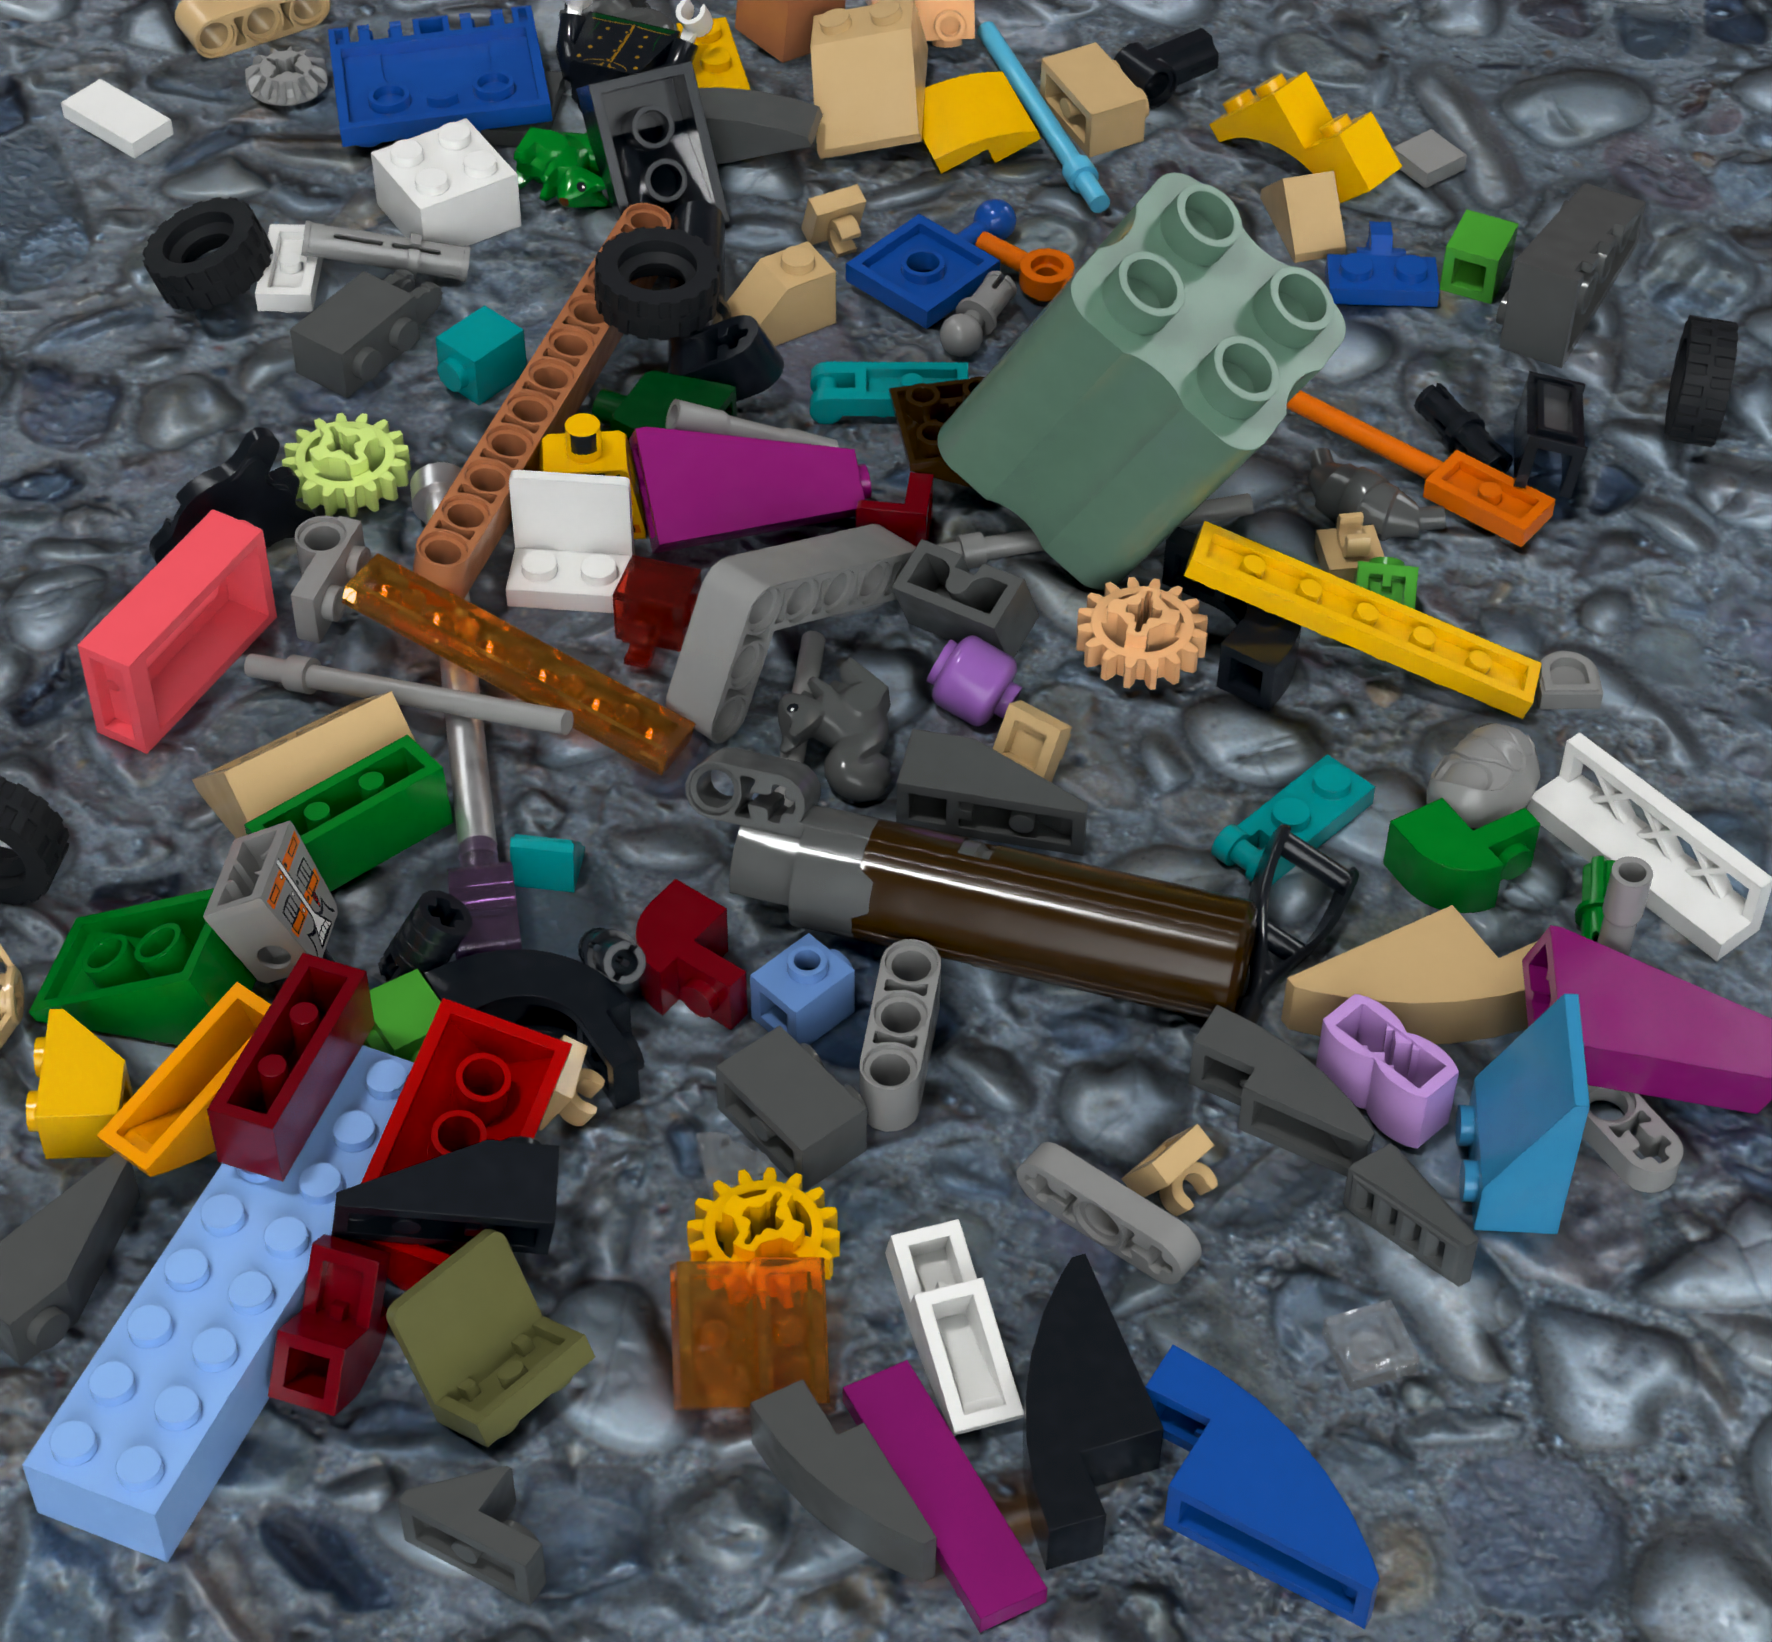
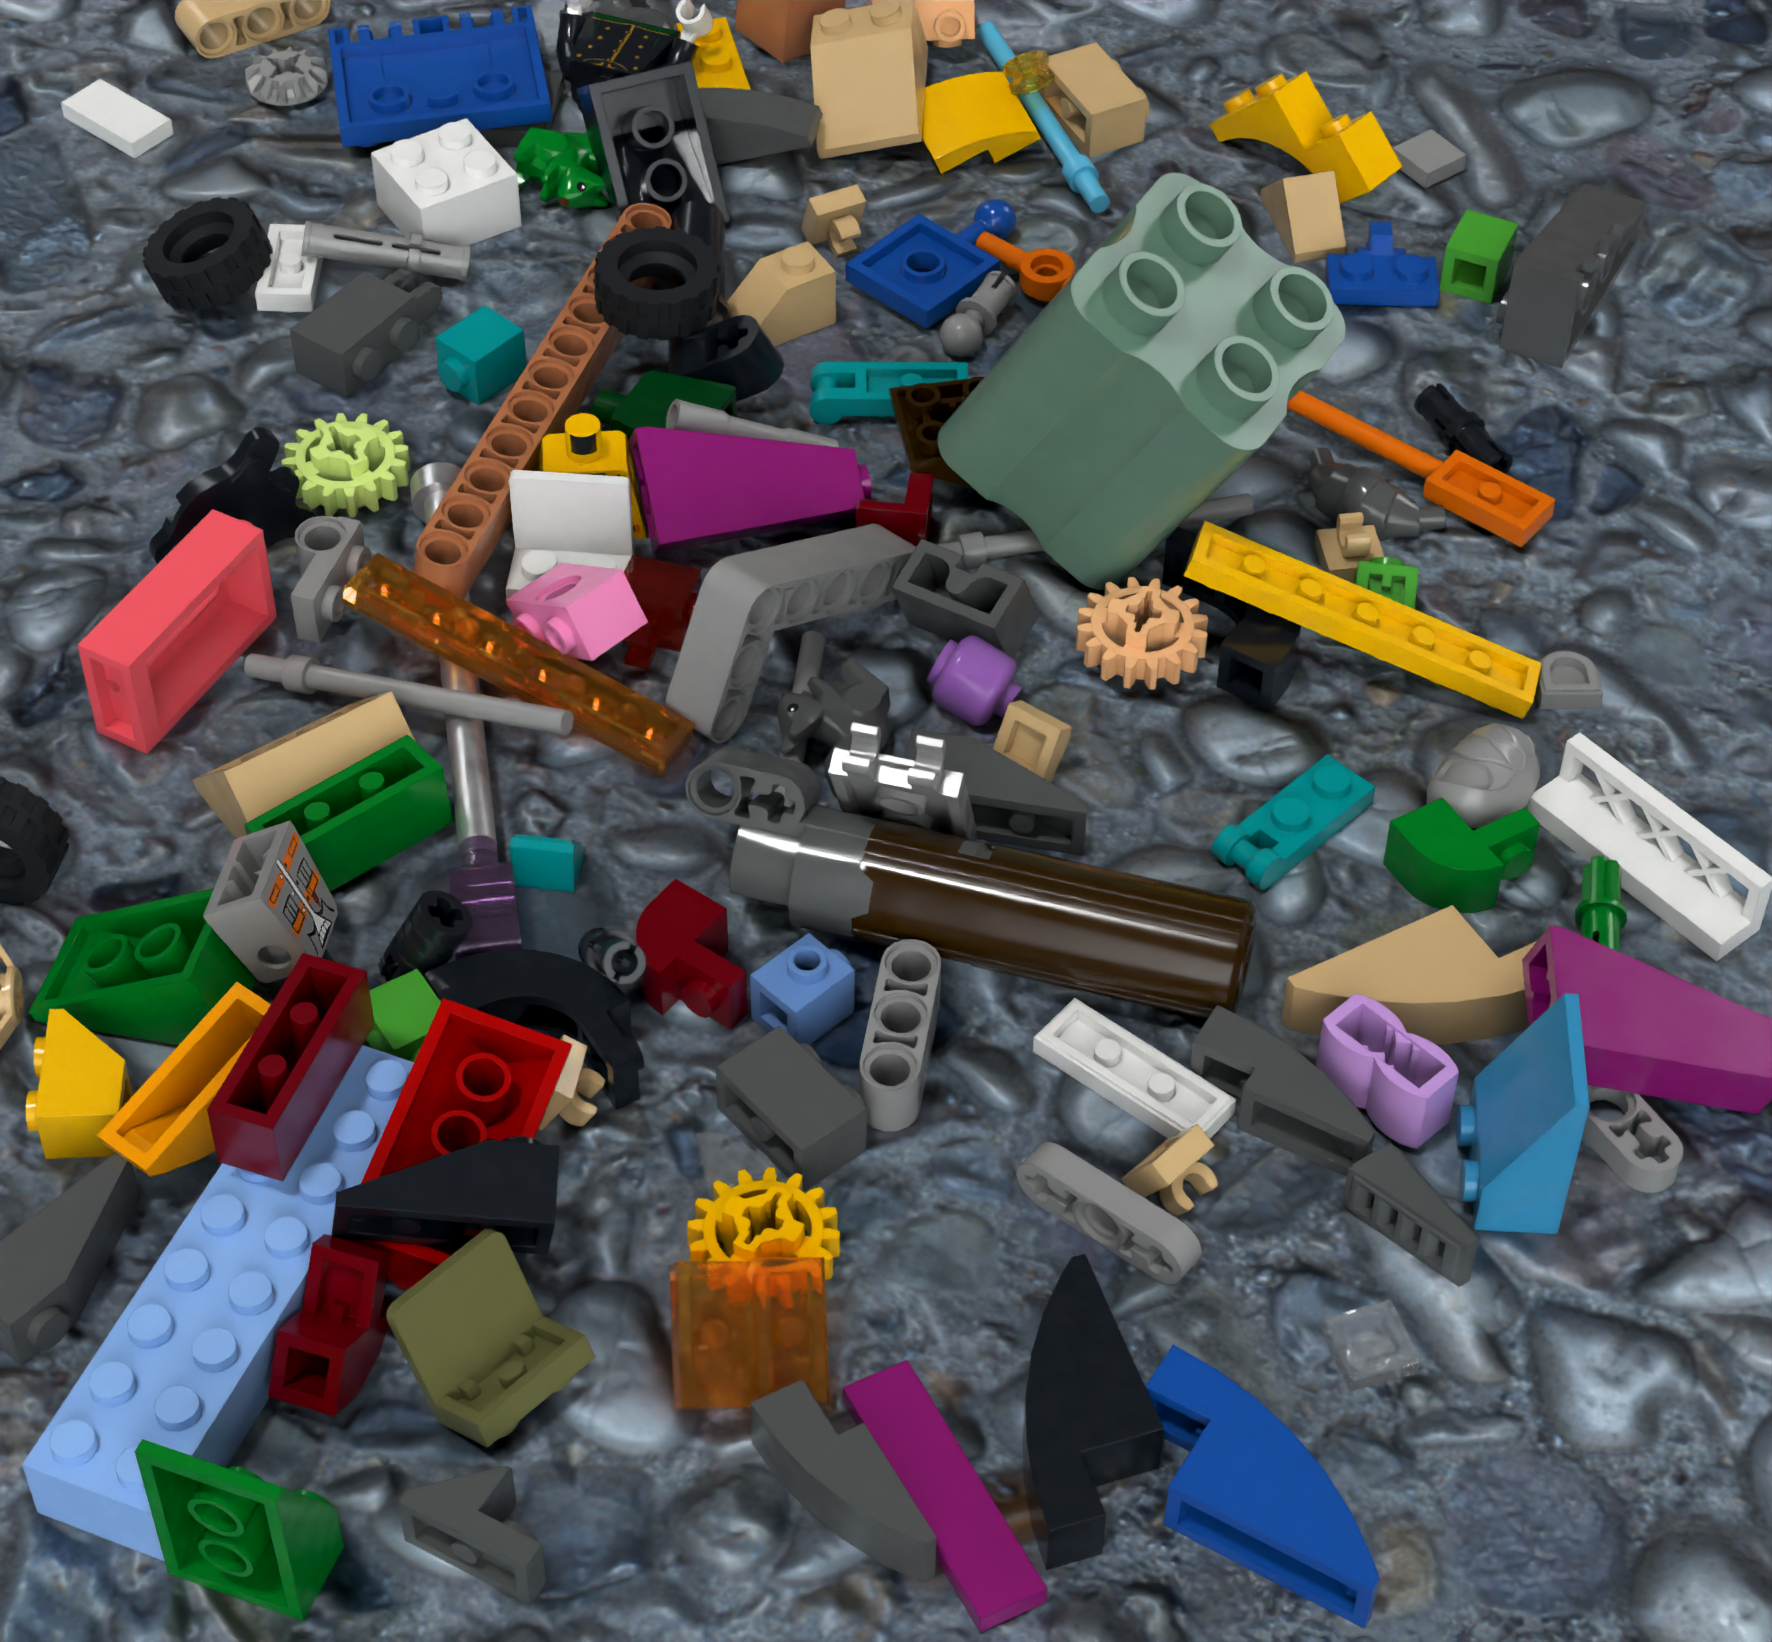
(239, 1531): none -> green slope
(578, 609): none -> bright pink brick
(902, 788): none -> light grey tile
(953, 1327): white slope -> none
(1028, 73): none -> clear yellow bush
(1131, 1072): none -> white tile
(1168, 64): black piece -> none
(1271, 938): black piece -> none
(1551, 420): black window -> none
(1624, 902): light grey piece -> none
(1701, 381): black tyre -> none

